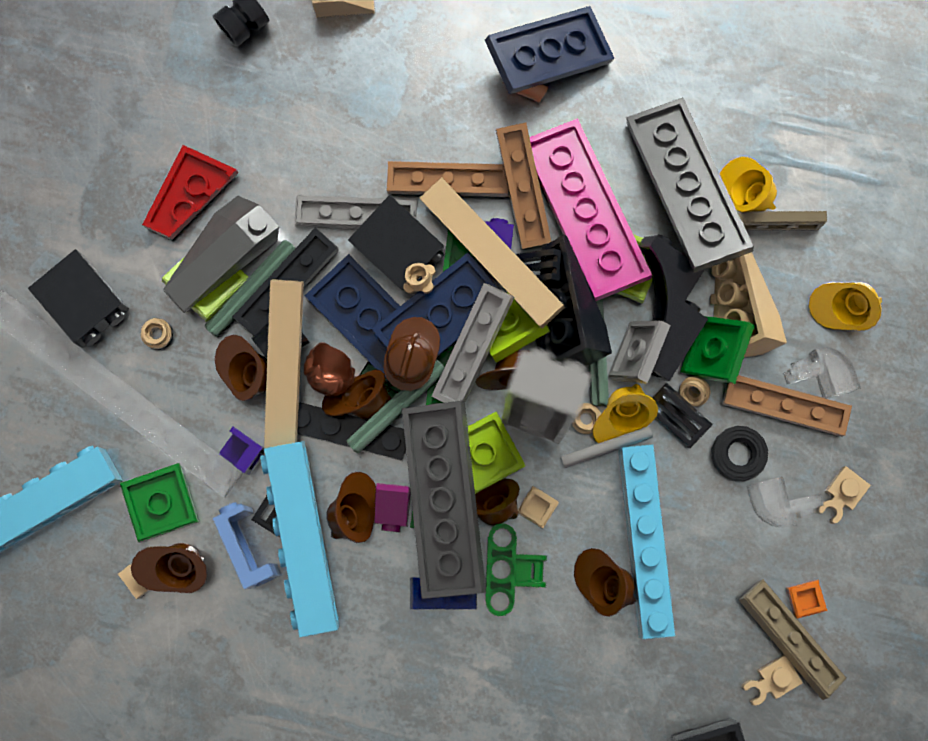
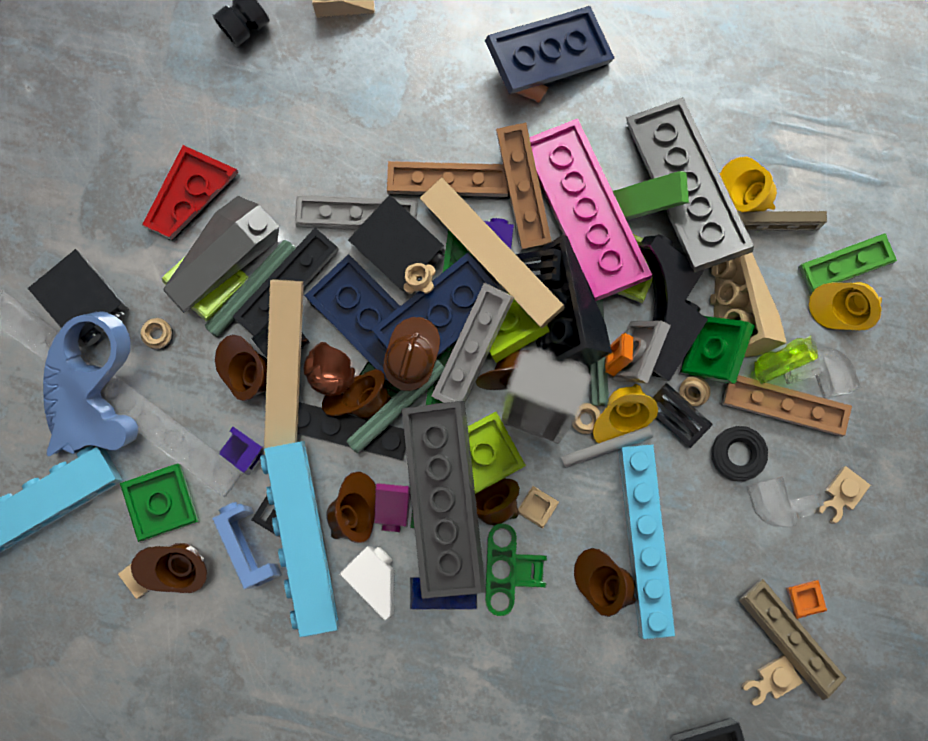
(73, 390): none -> medium blue animal
(373, 579): none -> white slope
(621, 354): none -> orange tile
(653, 195): none -> bright green tile
(794, 355): none -> clear neon green plate
(848, 262): none -> bright green tile

